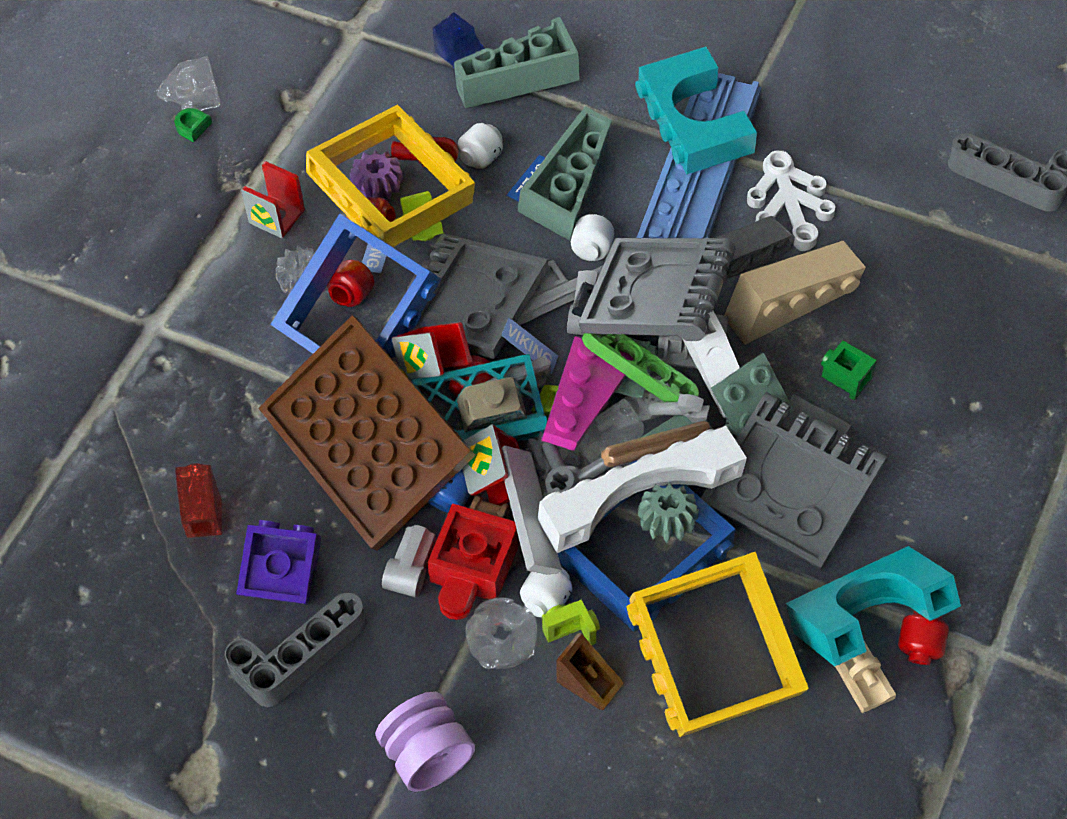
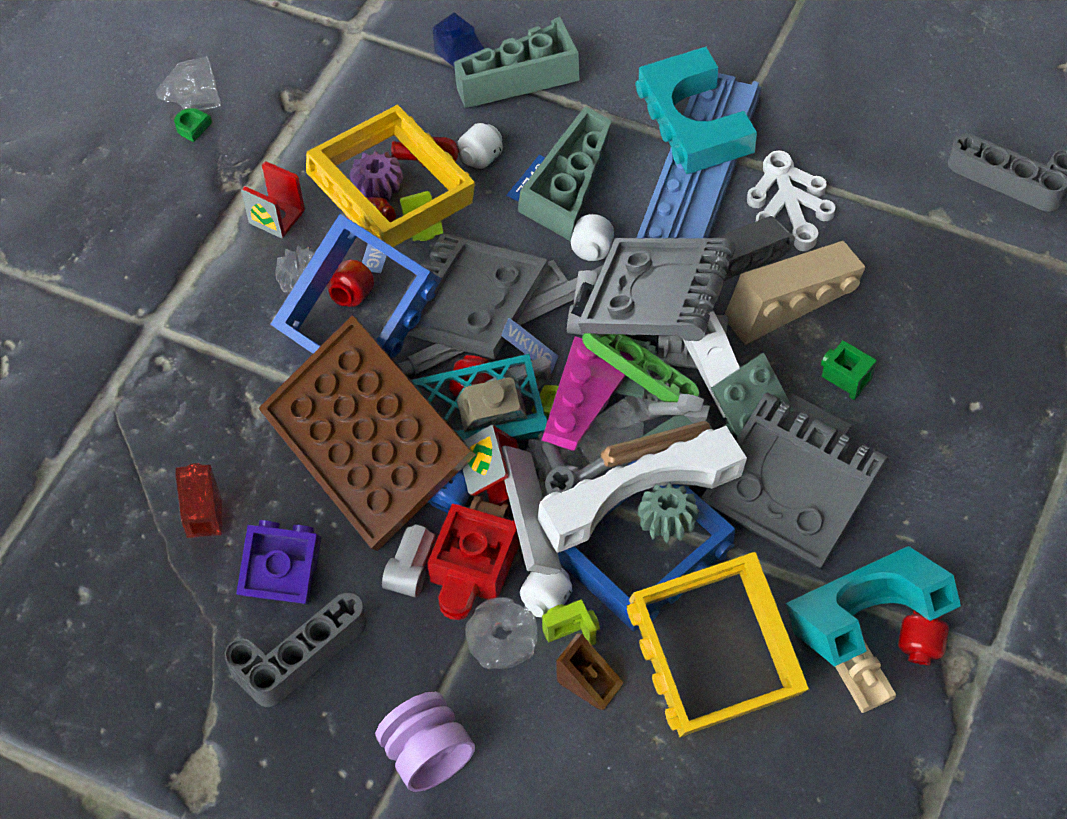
(431, 349): piece -> none

